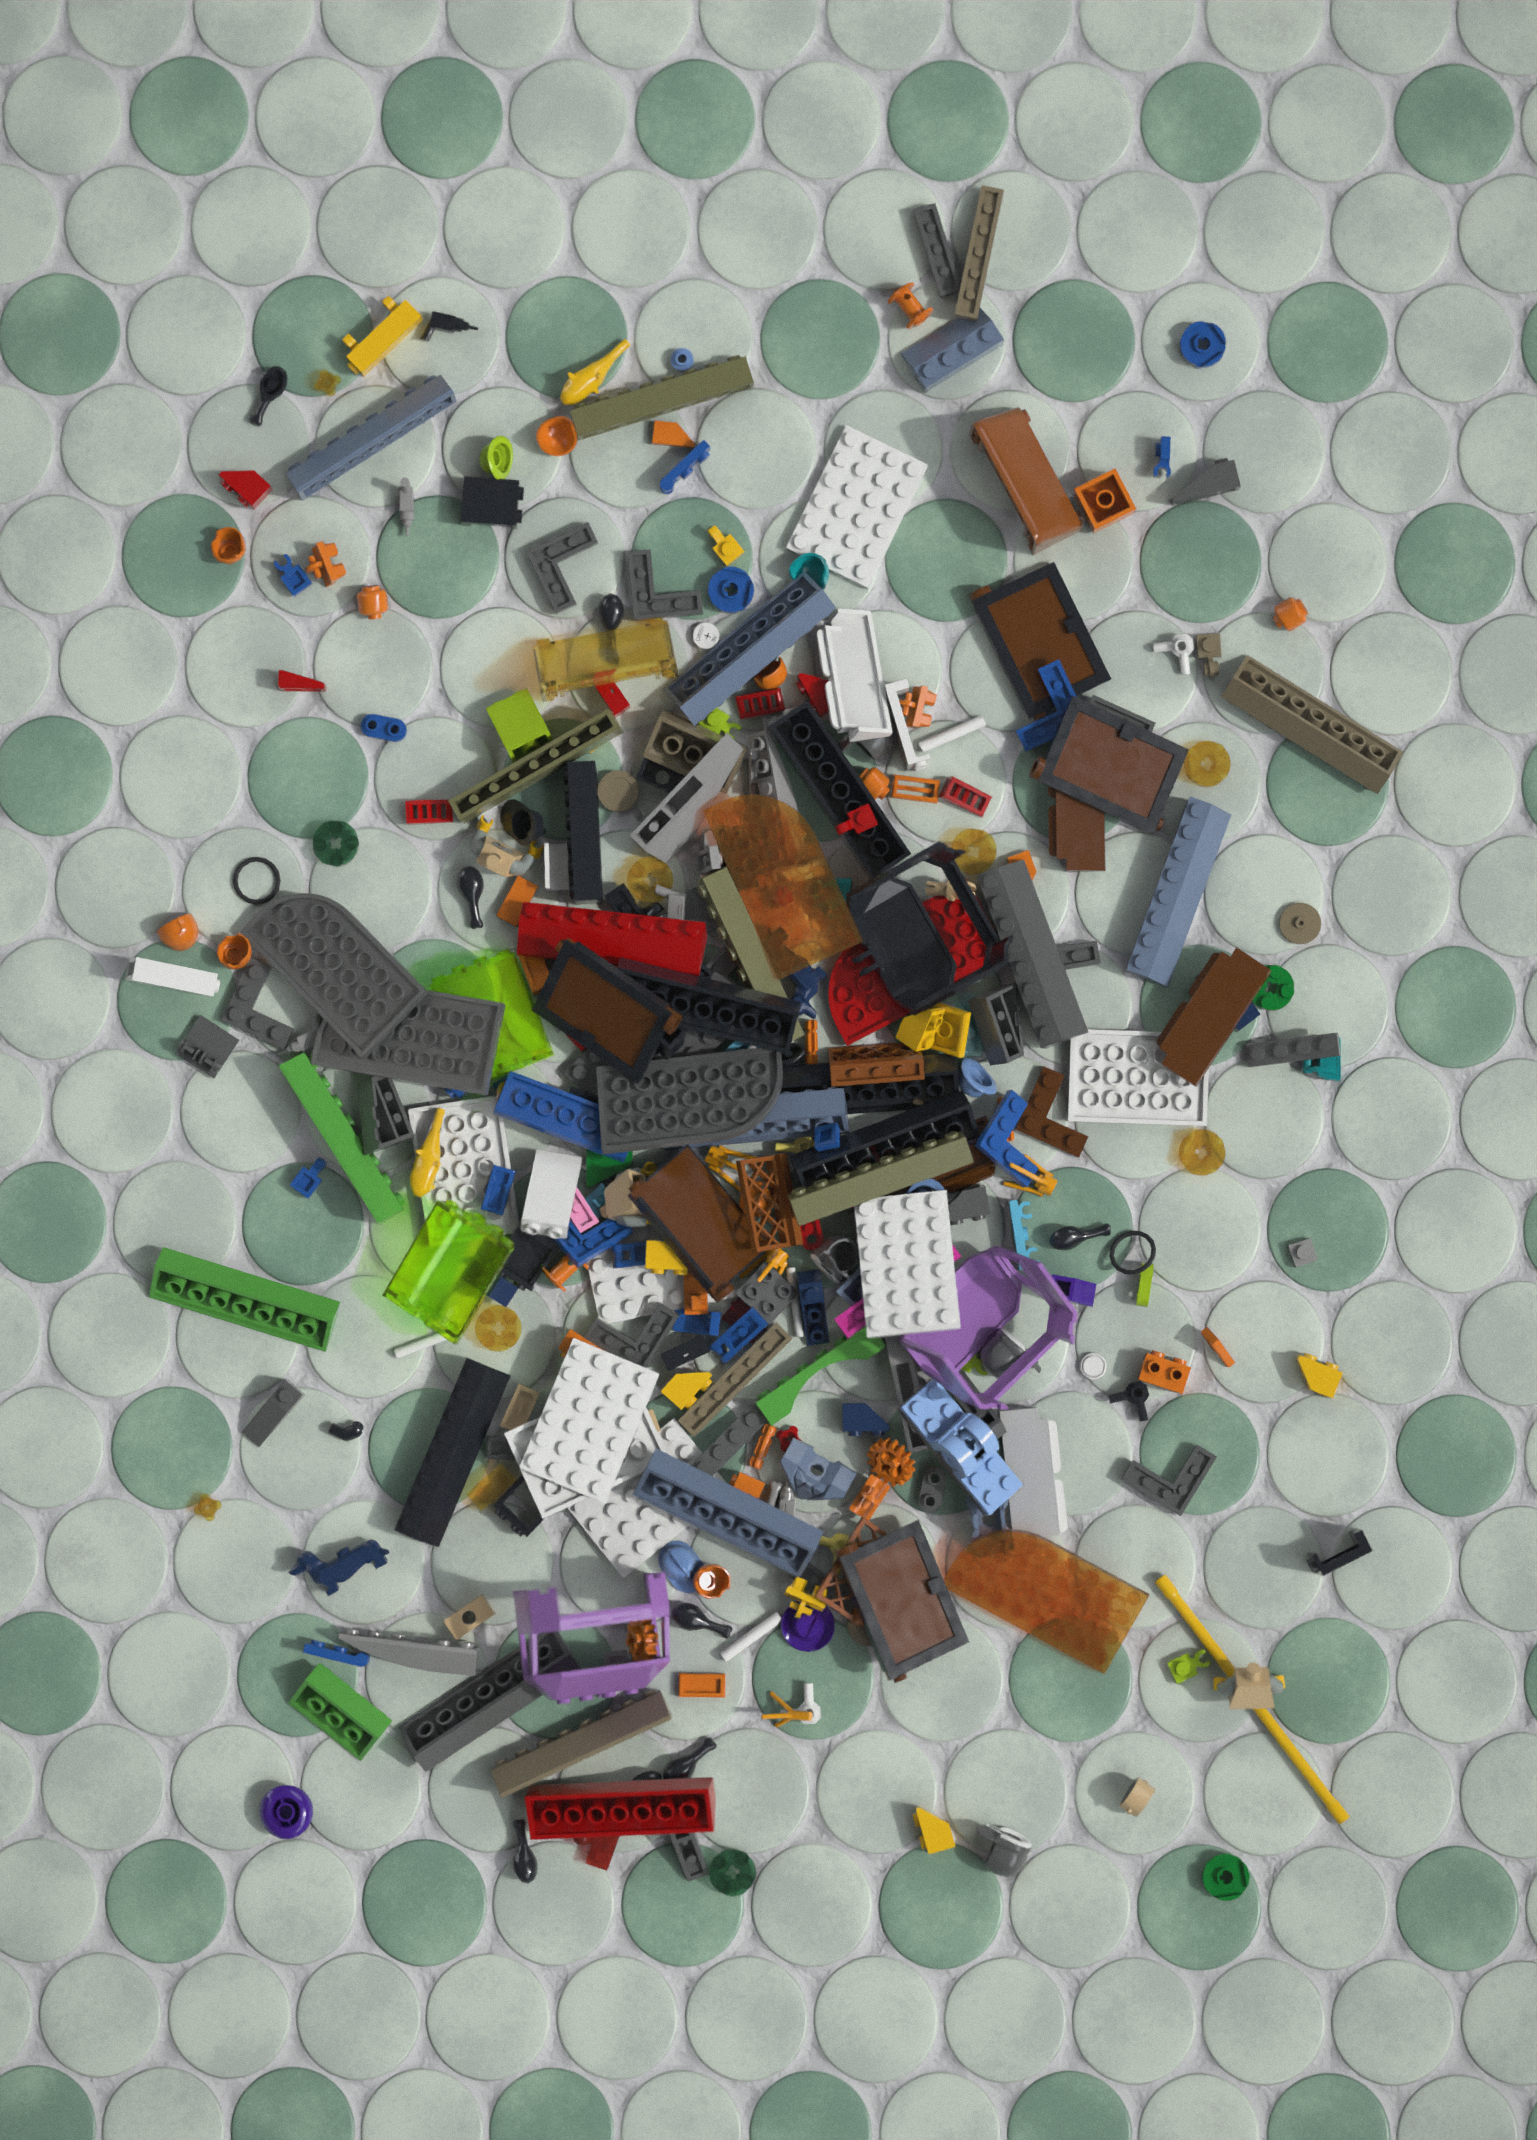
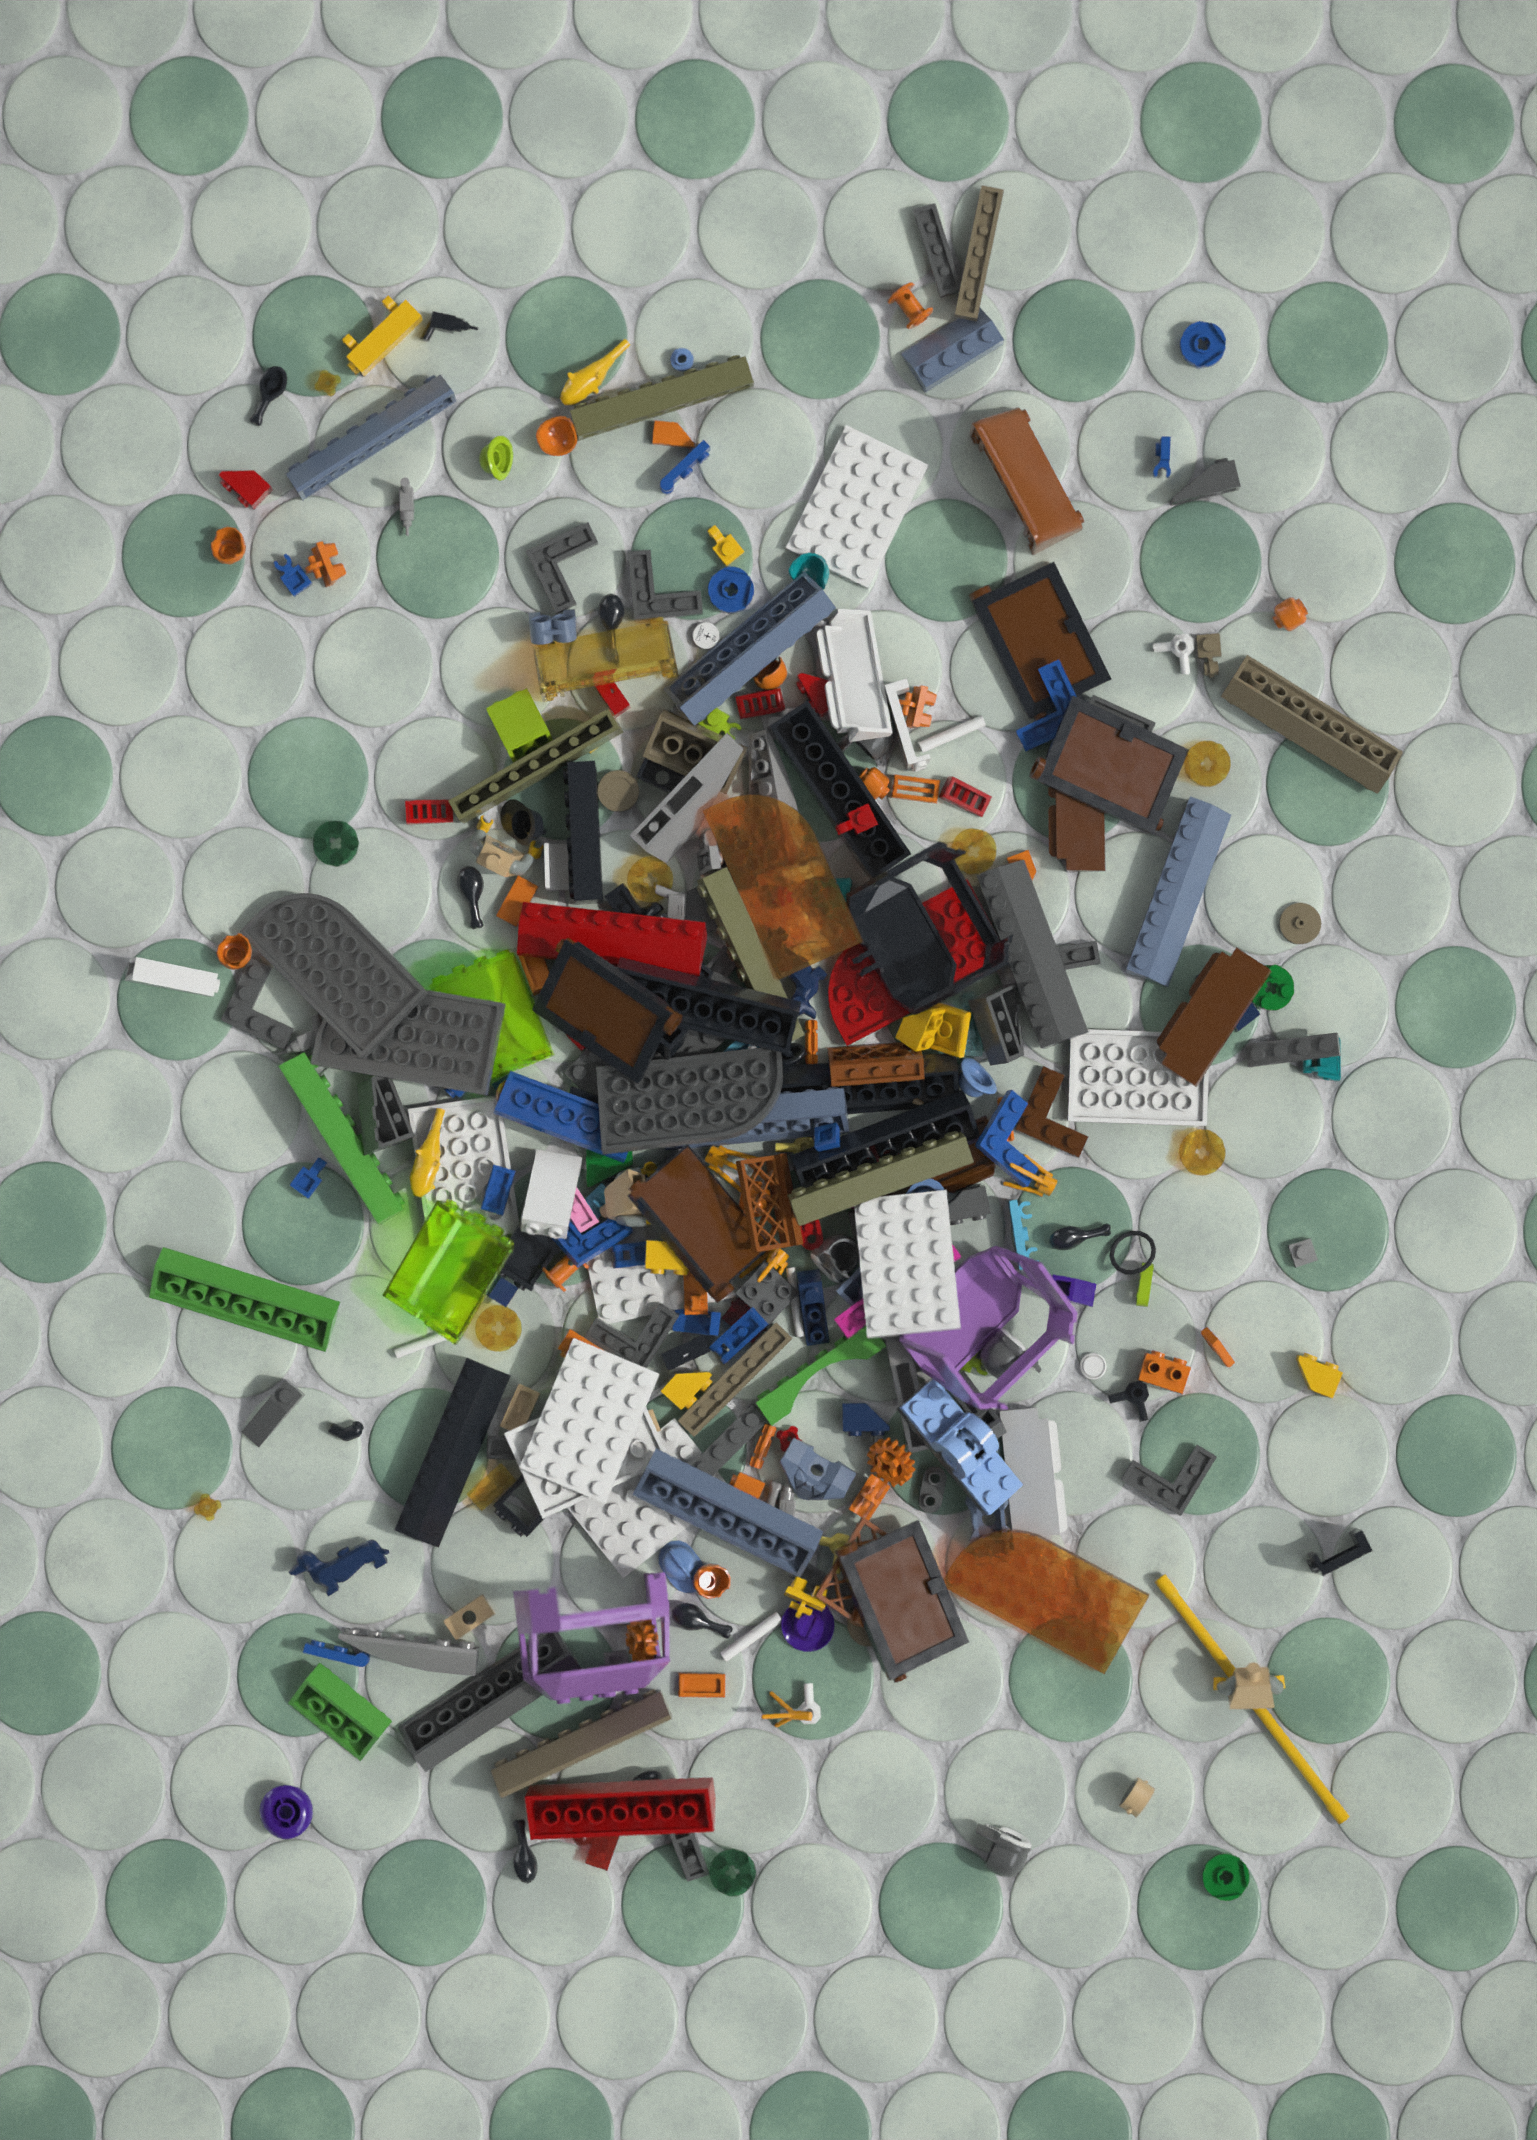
(179, 933): orange helmet -> none
(207, 1046): dark grey hinge -> none
(244, 863): black piece -> none
(293, 682): red slope -> none
(372, 601): orange head -> none
(383, 728): blue plate -> none
(491, 502): black panel -> none
(558, 628): none -> sand blue piece
(685, 1765): black piece -> none
(935, 1830): yellow slope -> none
(944, 889): tan arm -> none
(1104, 501): orange brick -> none
(1185, 1667): lime plate -> none

